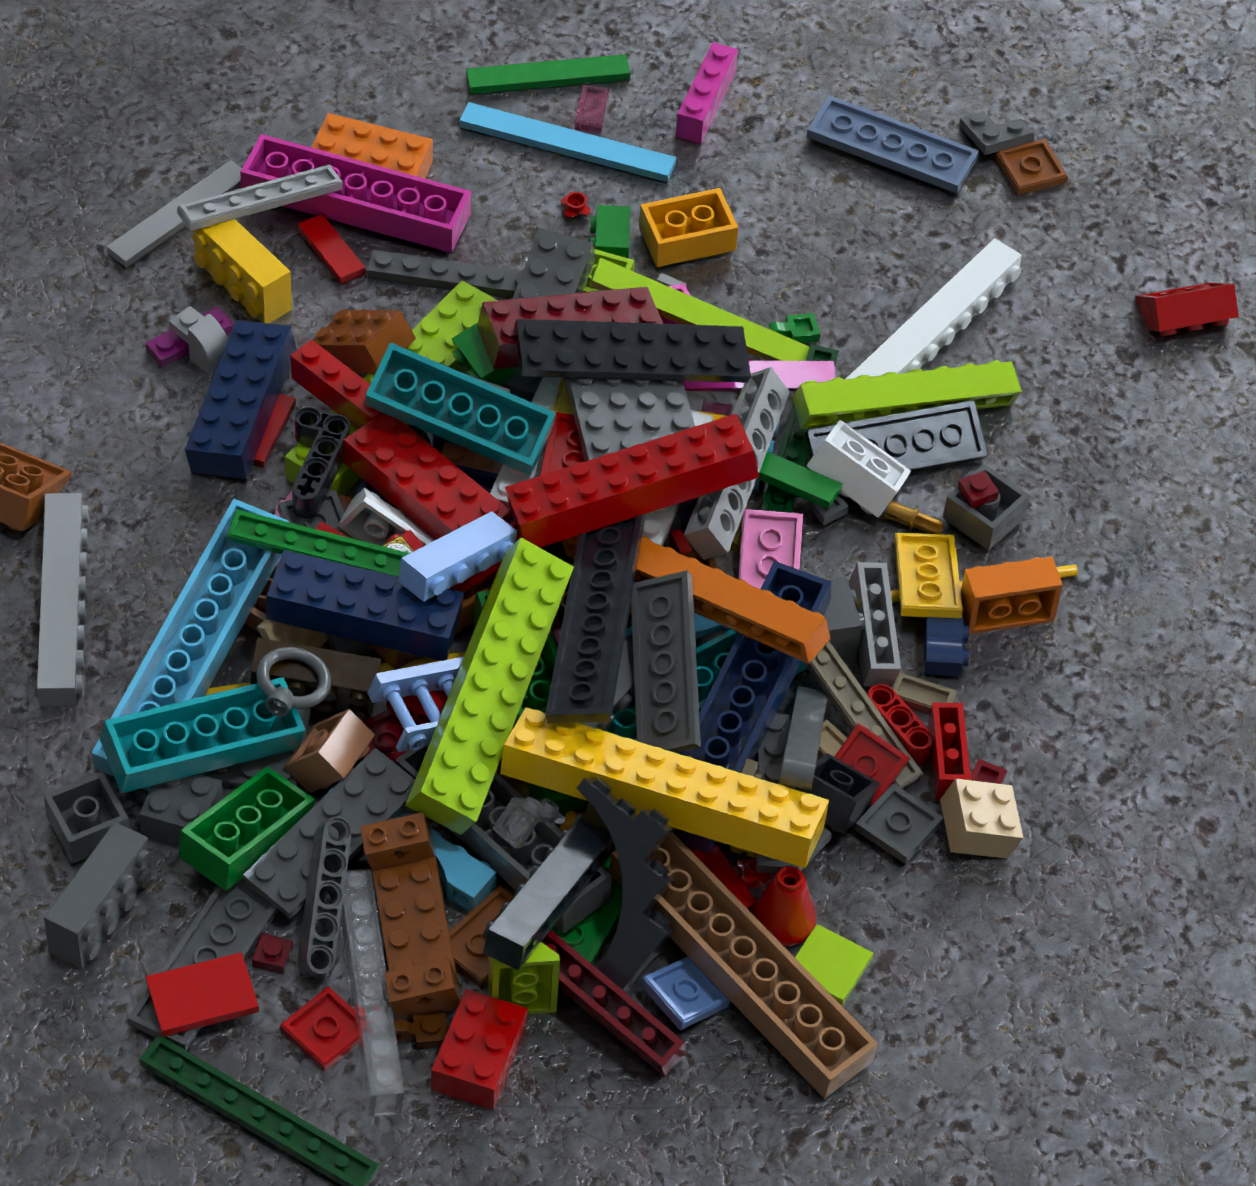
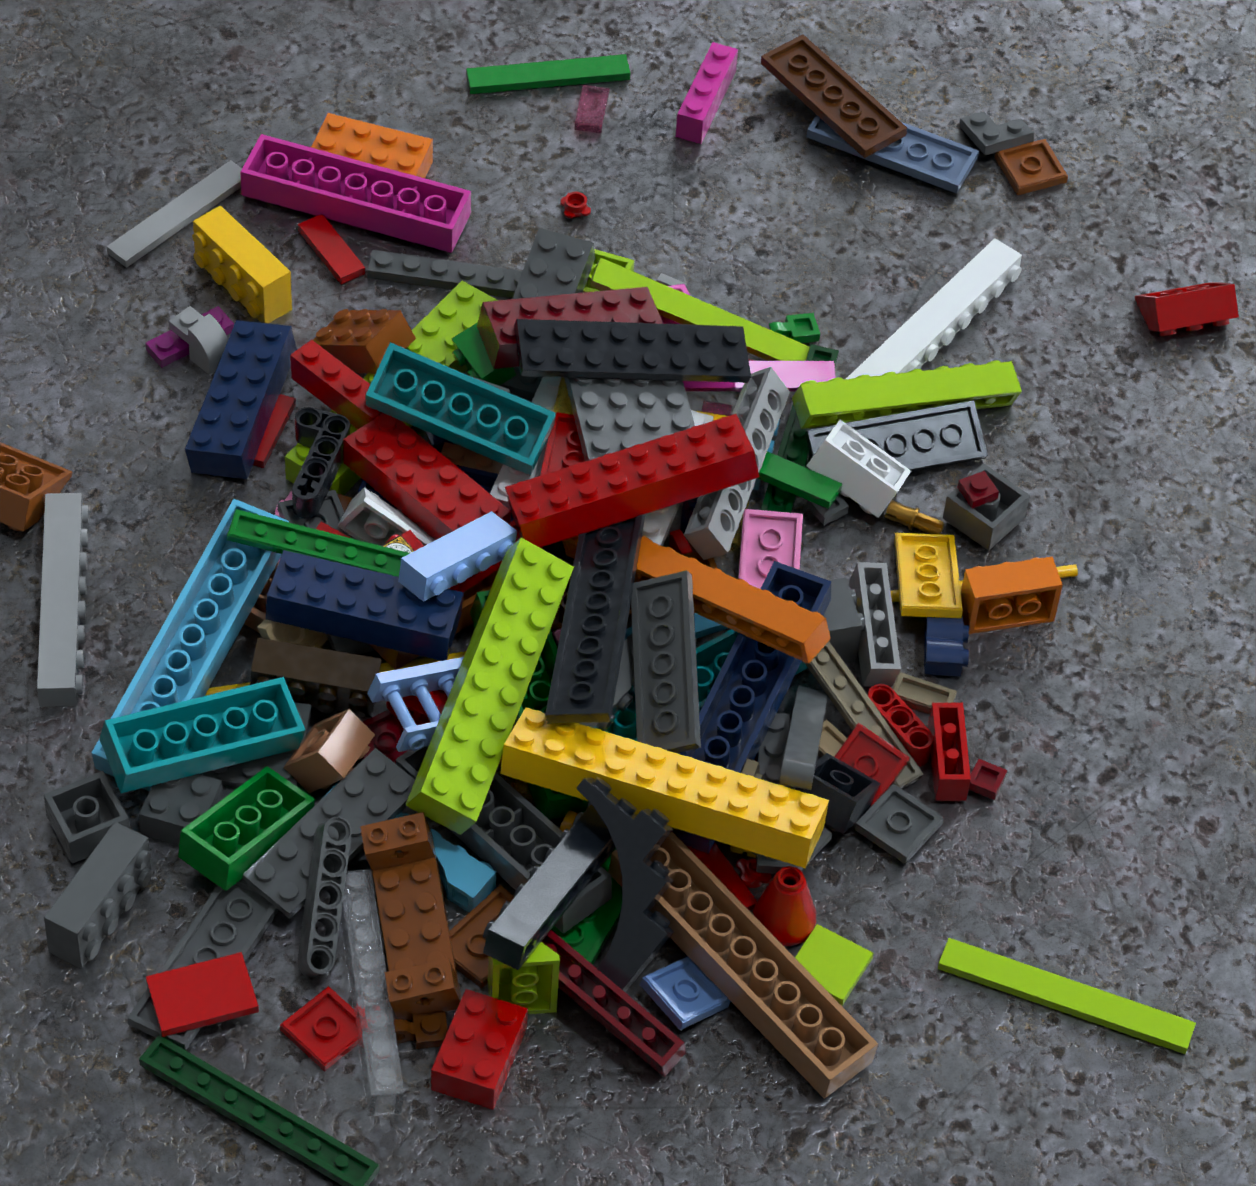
(259, 197): light grey tile -> none
(272, 953): dark red plate -> none
(281, 699): dark grey piece -> none
(522, 816): clear bracket -> none
(567, 142): medium azure tile -> none
(611, 229): green brick -> none
(688, 227): light orange brick -> none
(833, 96): none -> reddish brown plate
(981, 818): tan brick -> none
(1067, 995): none -> lime tile

